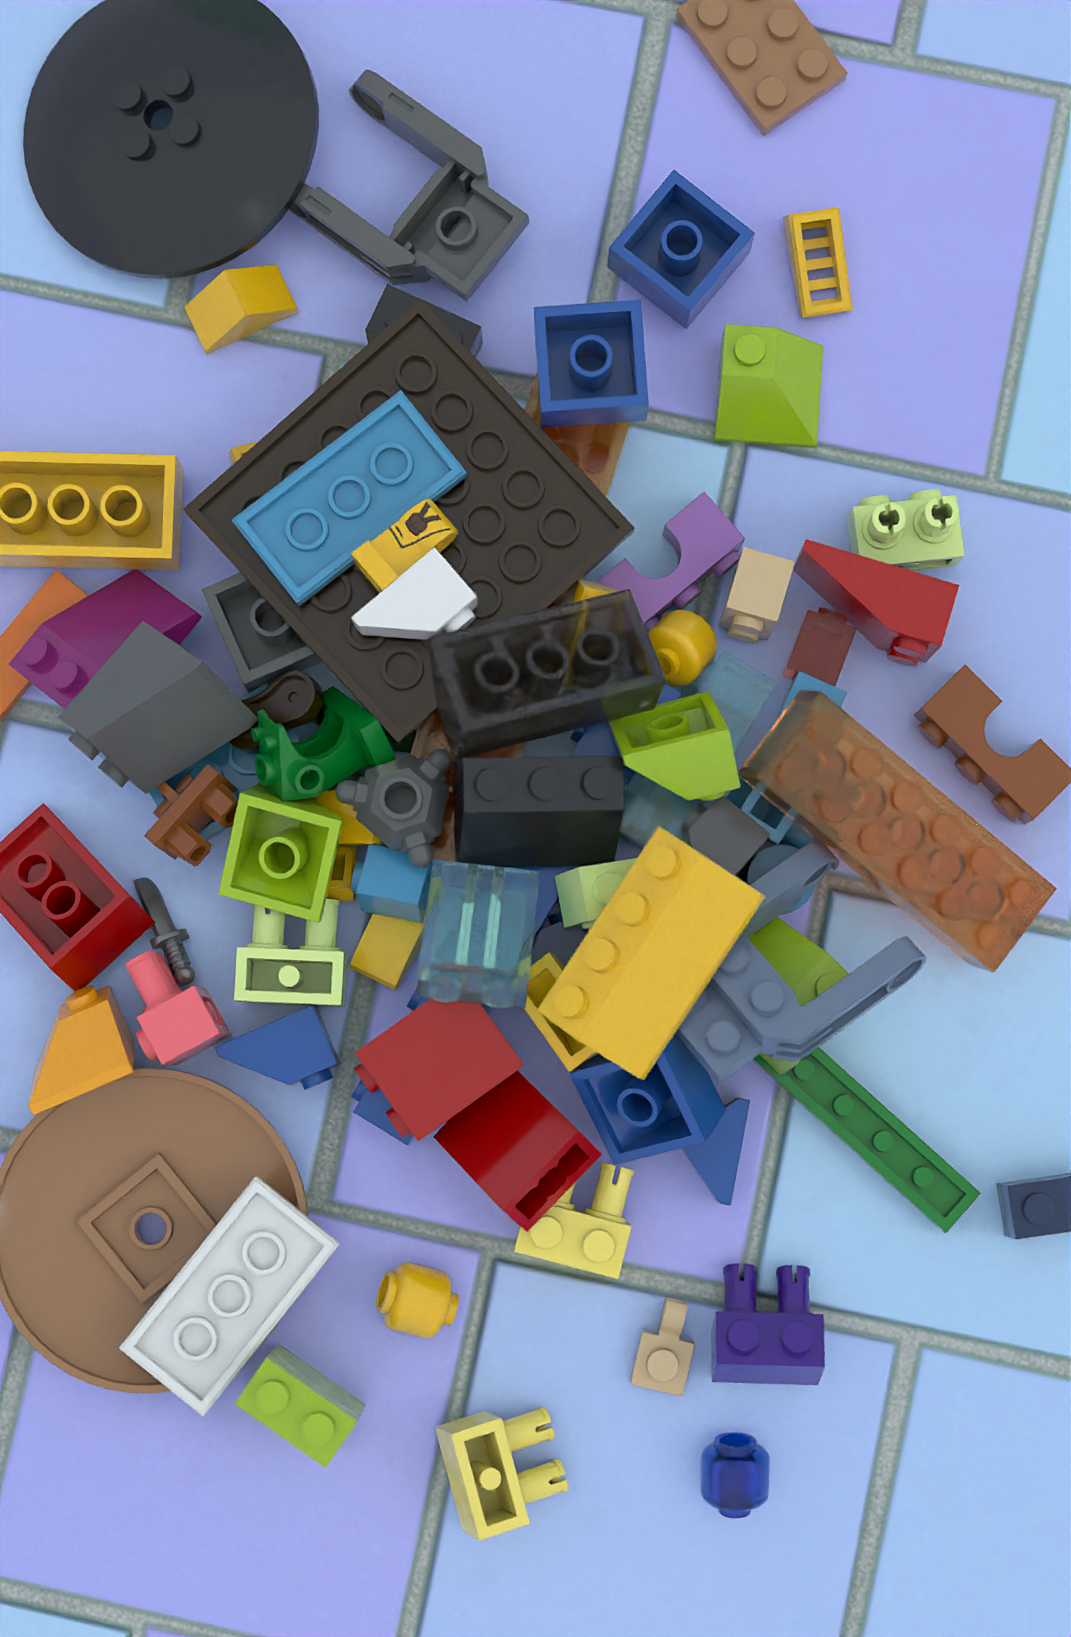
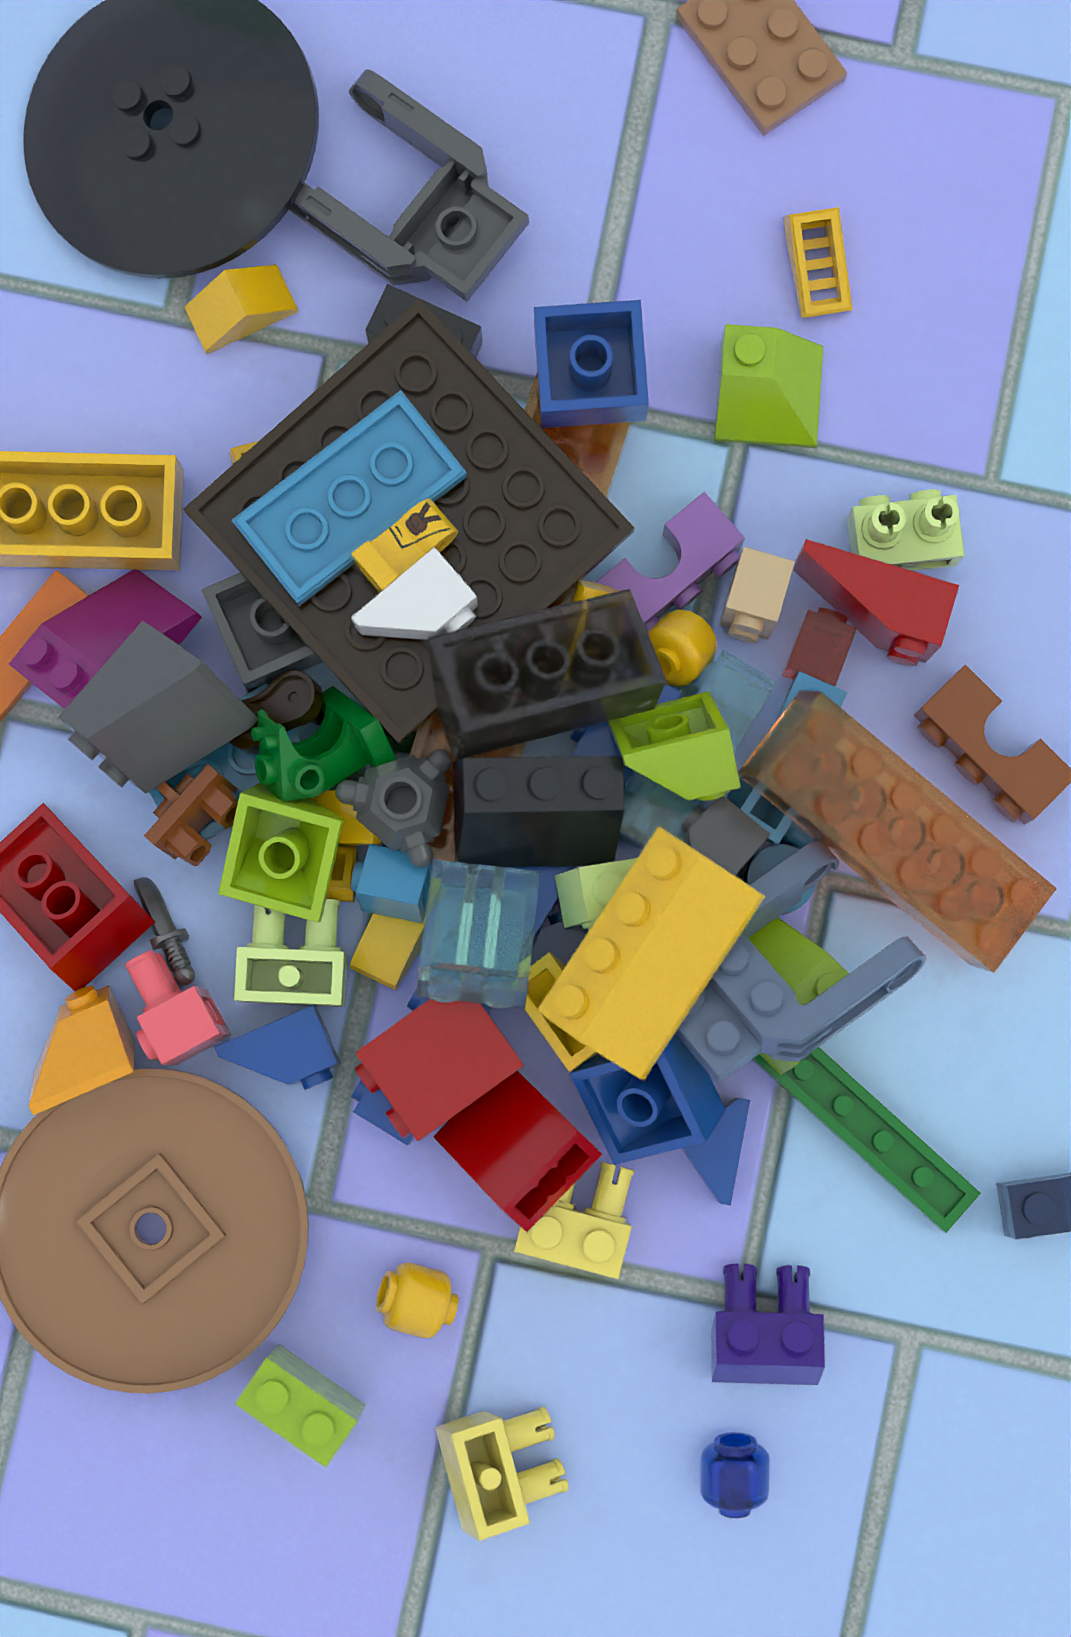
(229, 1295): white tile -> none
(663, 1356): tan plate -> none
(680, 249): blue brick -> none

